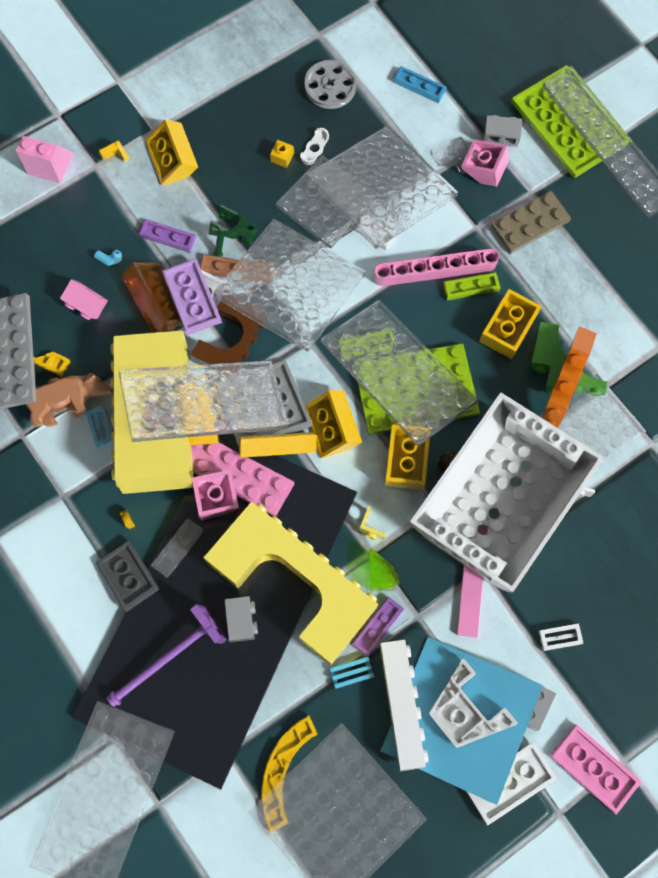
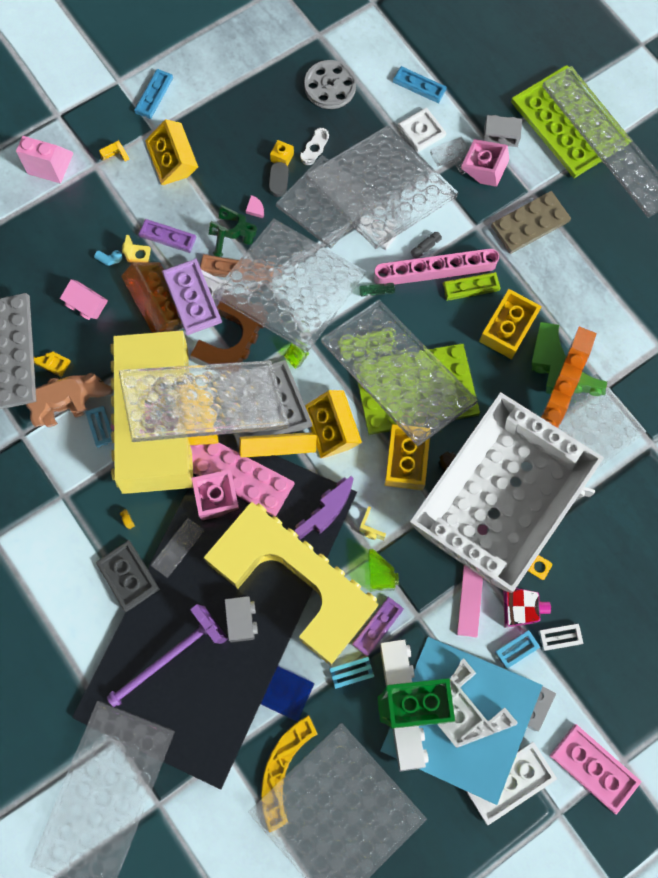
(130, 251): none -> light yellow bracket
(153, 94): none -> dark azure tile
(255, 207): none -> bright pink tile
(278, 179): none -> dark grey tile
(287, 693): none -> clear blue tile
(295, 355): none -> clear neon green tile
(332, 504): none -> medium lavender slope
(377, 289): none -> clear green axle
(416, 704): none -> green slope
(421, 130): none -> white tile
(426, 245): none -> dark grey axle
(523, 607): none -> torso
(531, 640): none -> medium azure tile
(548, 565): none -> yellow bracket

